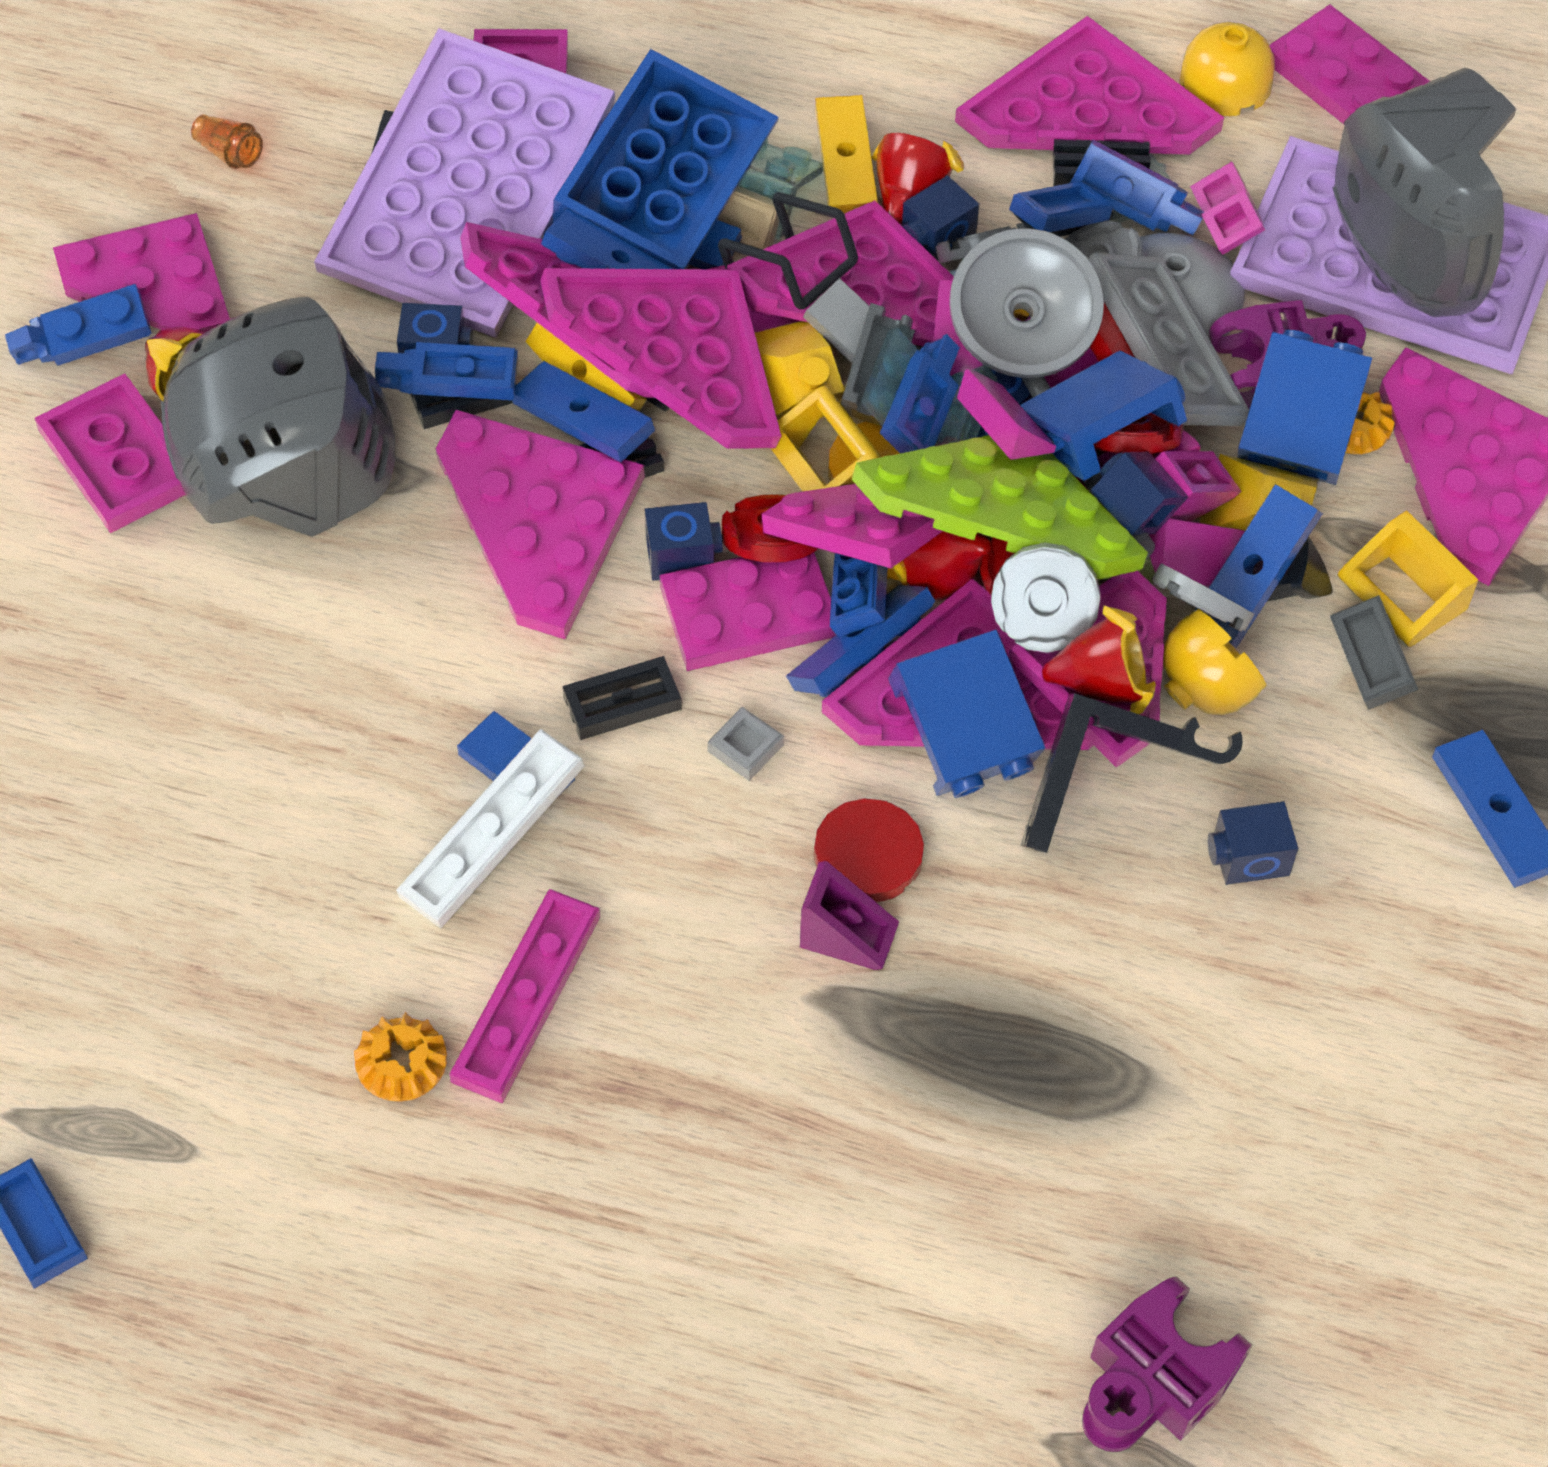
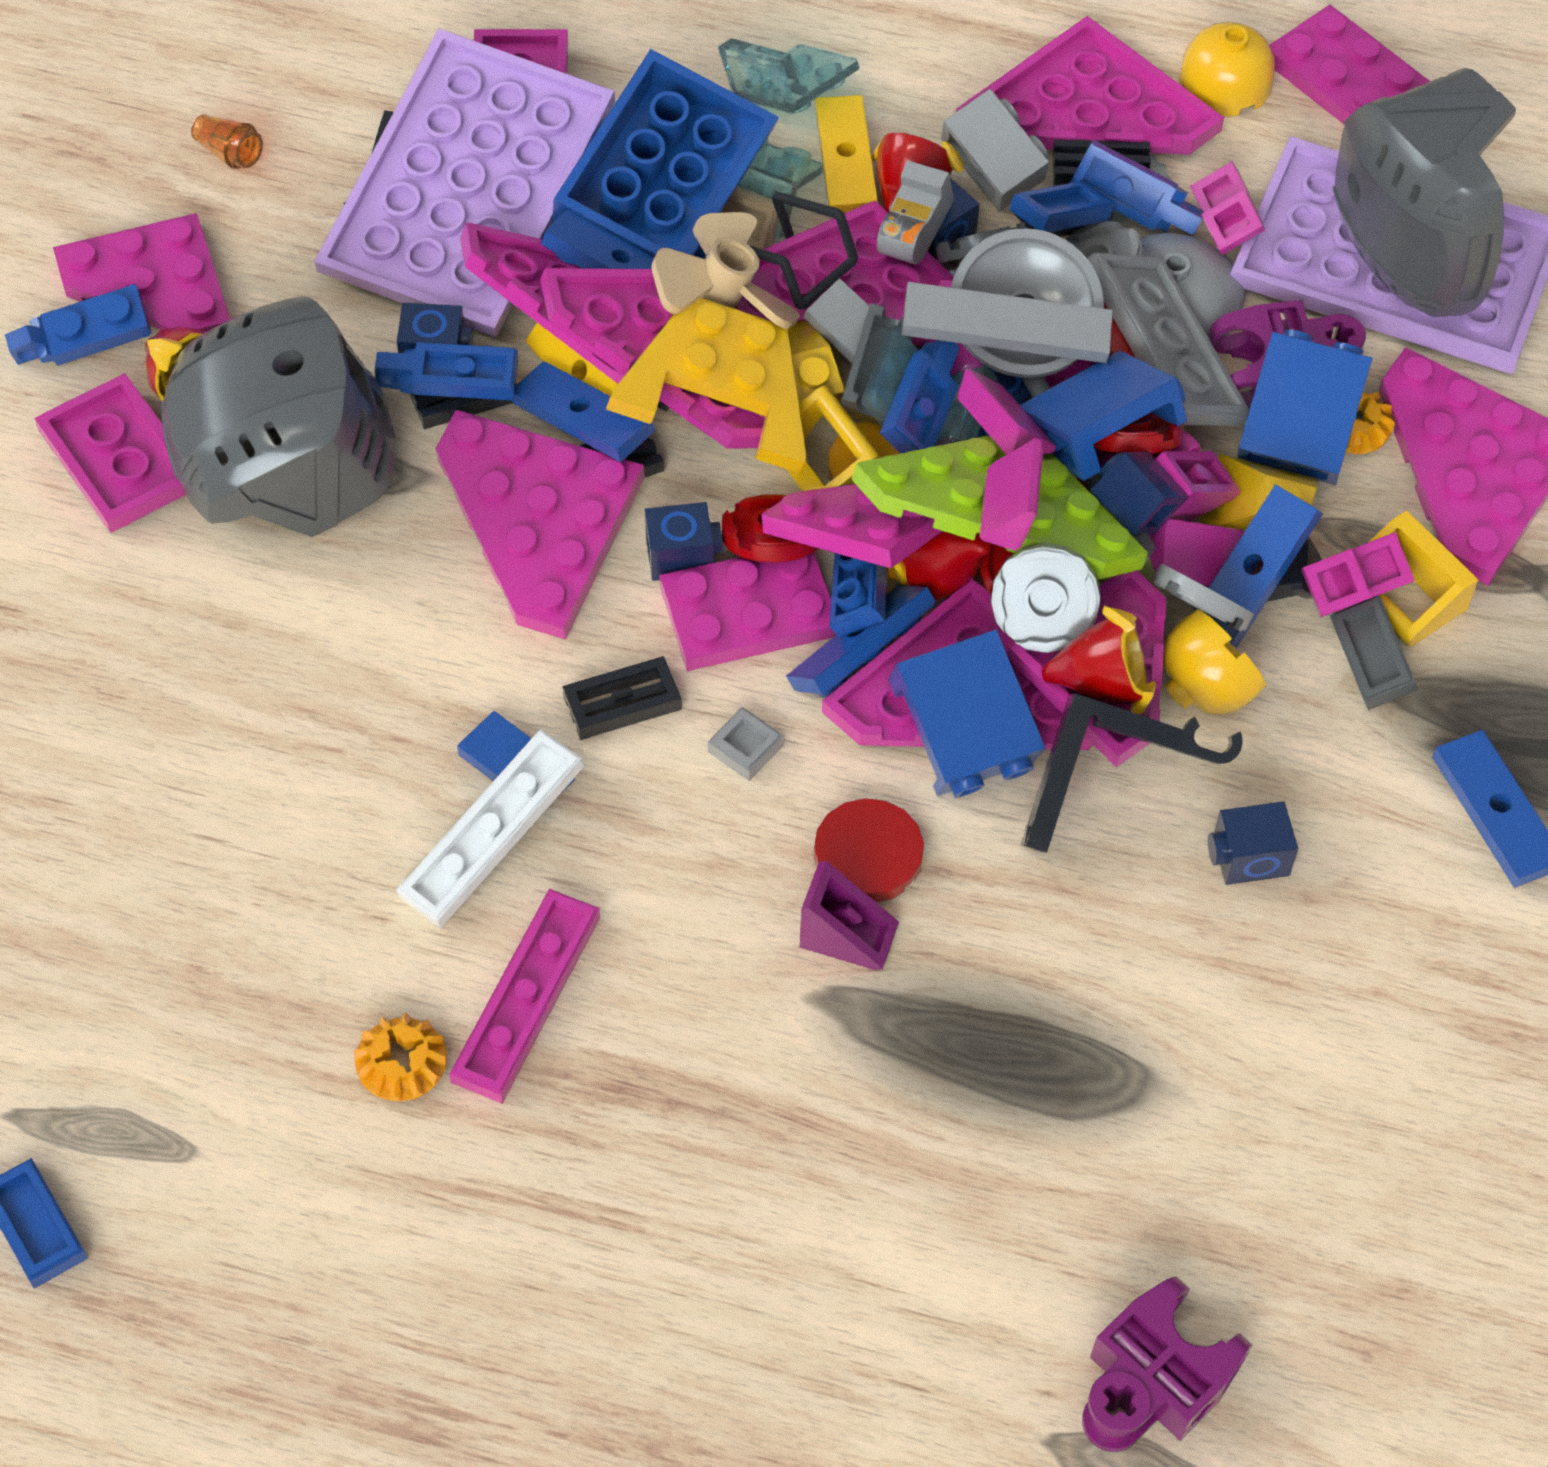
(724, 272): none -> tan piece
(728, 360): none -> yellow wing
(783, 79): none -> clear light blue bracket
(915, 213): none -> light grey leg
(996, 148): none -> light grey brick
(1007, 322): none -> light grey tile
(1012, 496): none -> dark pink slope
(1357, 574): none -> dark pink slope

